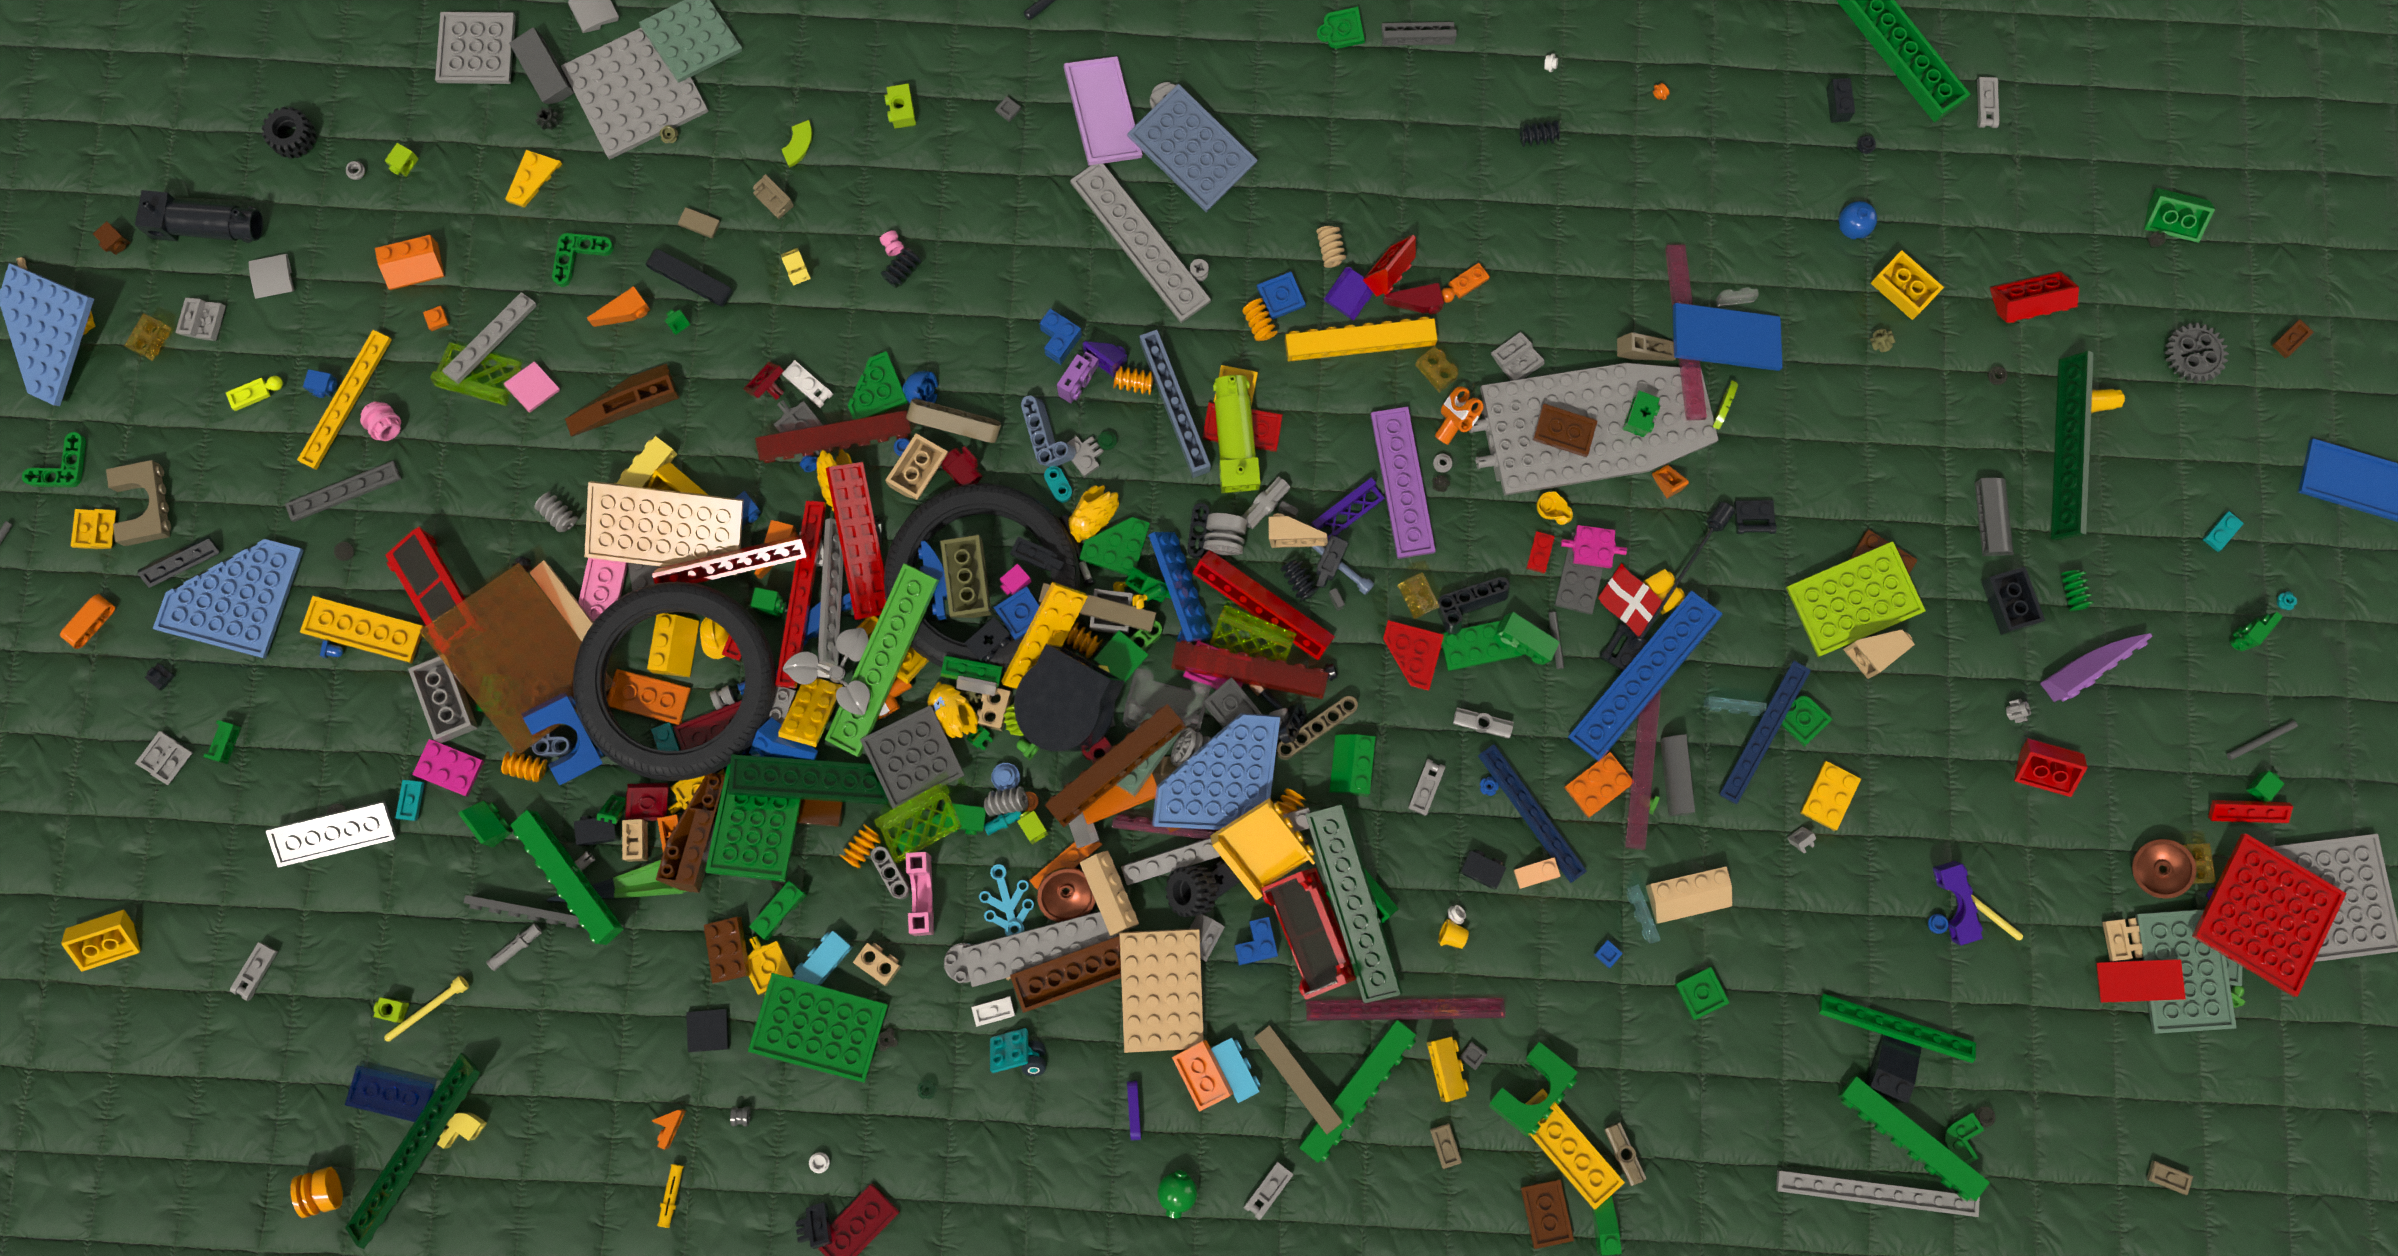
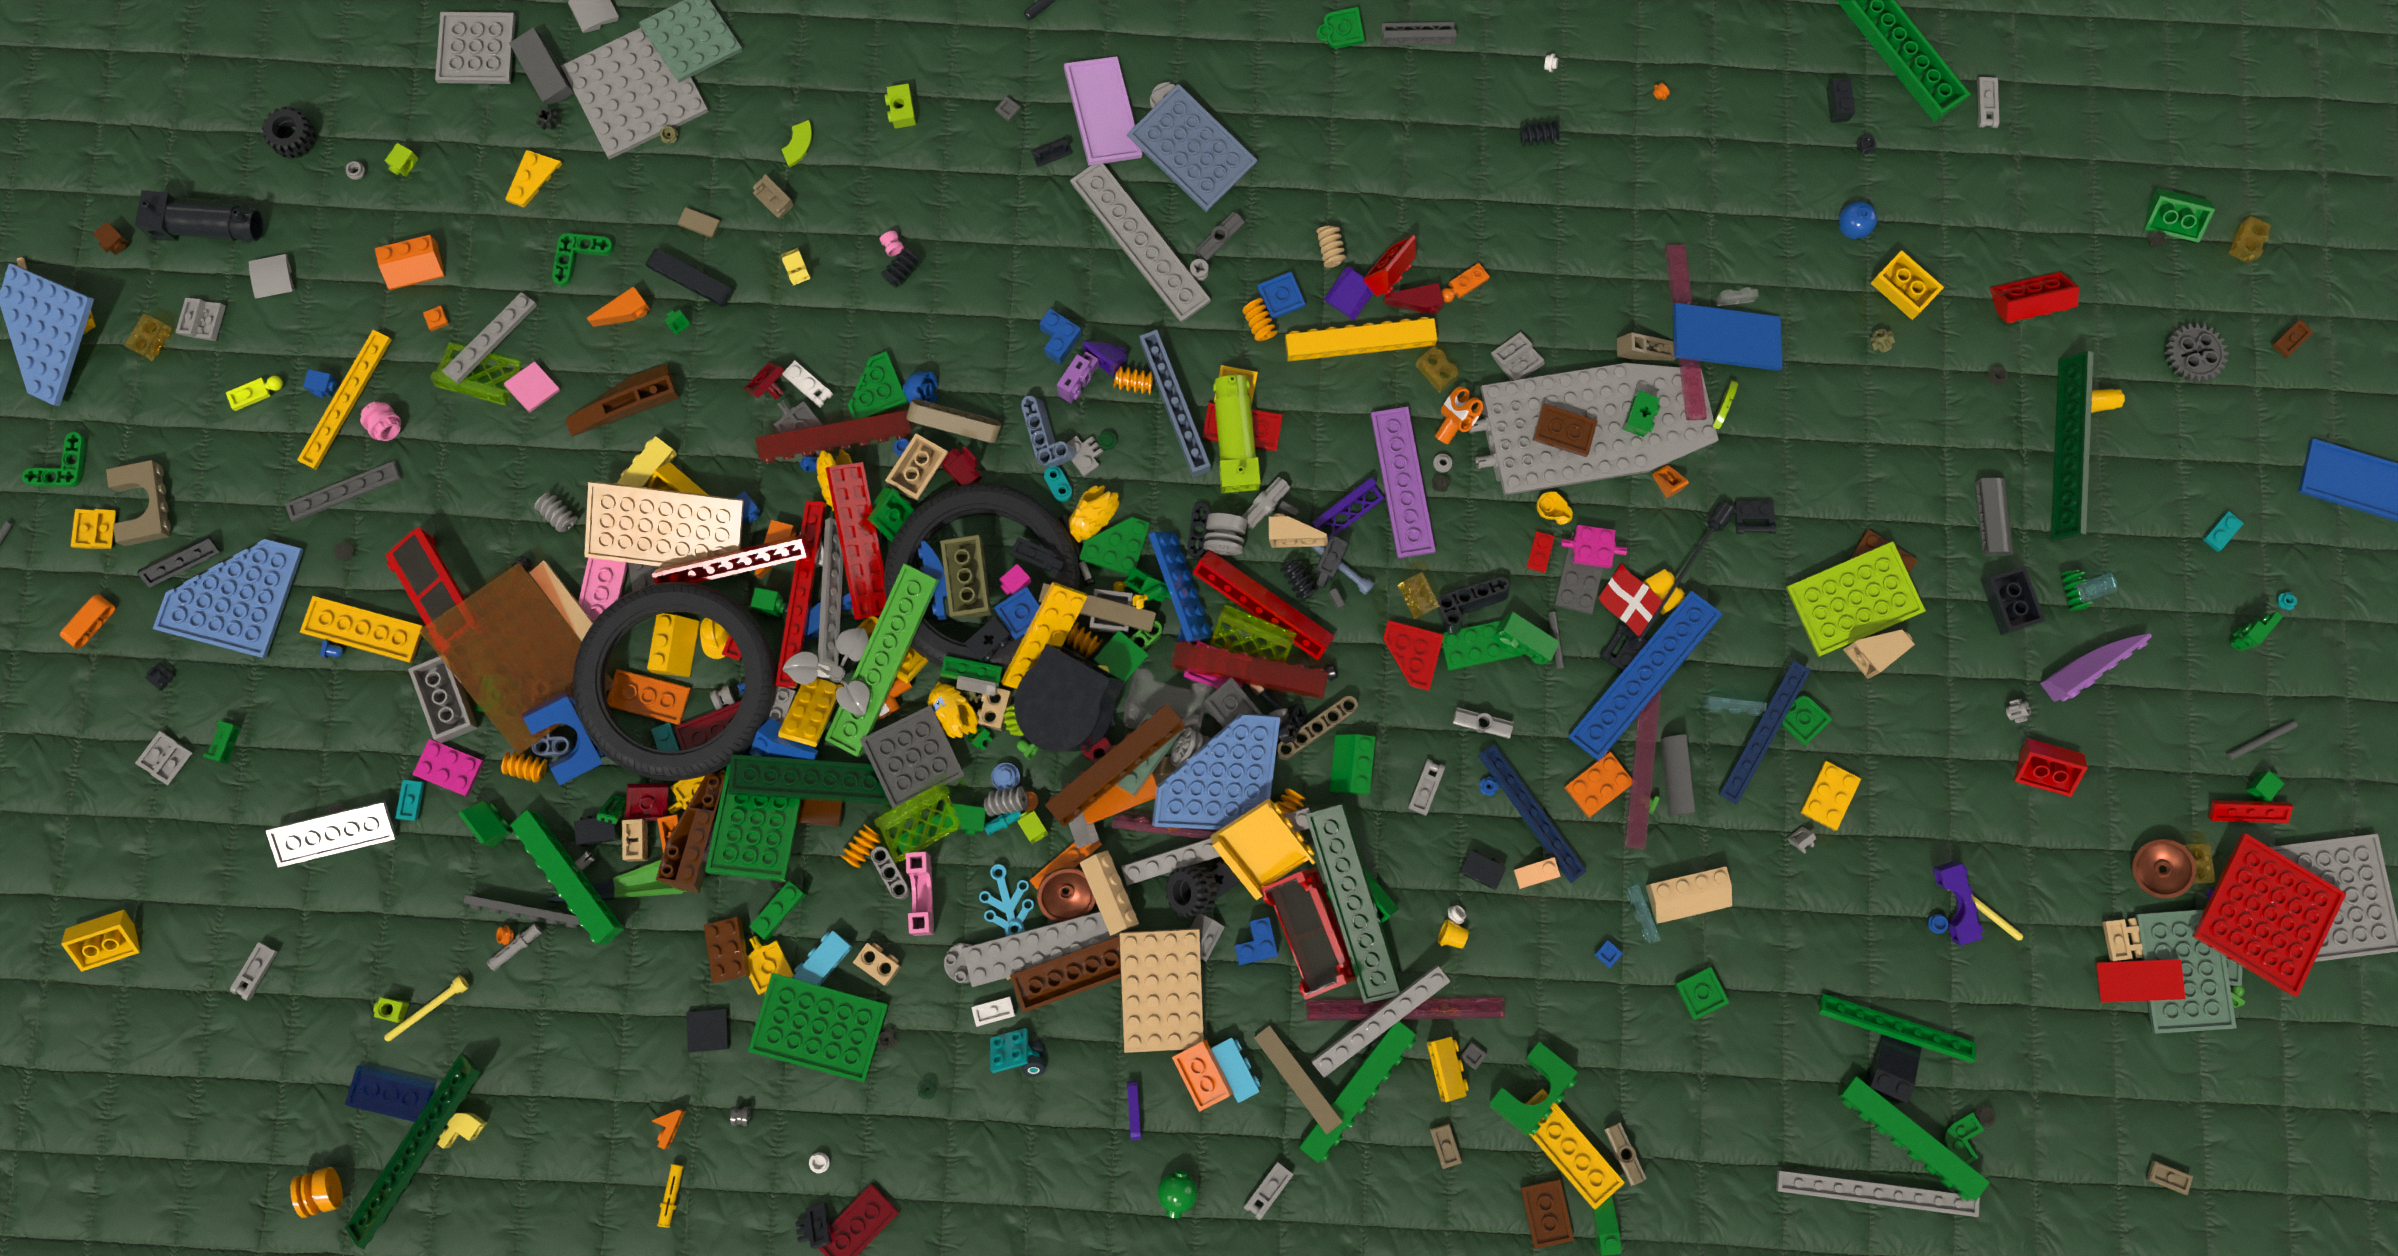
(504, 935): none -> orange plate
(890, 512): none -> green plate
(1051, 152): none -> black hinge
(1226, 229): none -> dark grey piece
(1380, 1020): none -> light grey plate
(2097, 587): none -> clear light blue plate
(2248, 238): none -> clear yellow brick

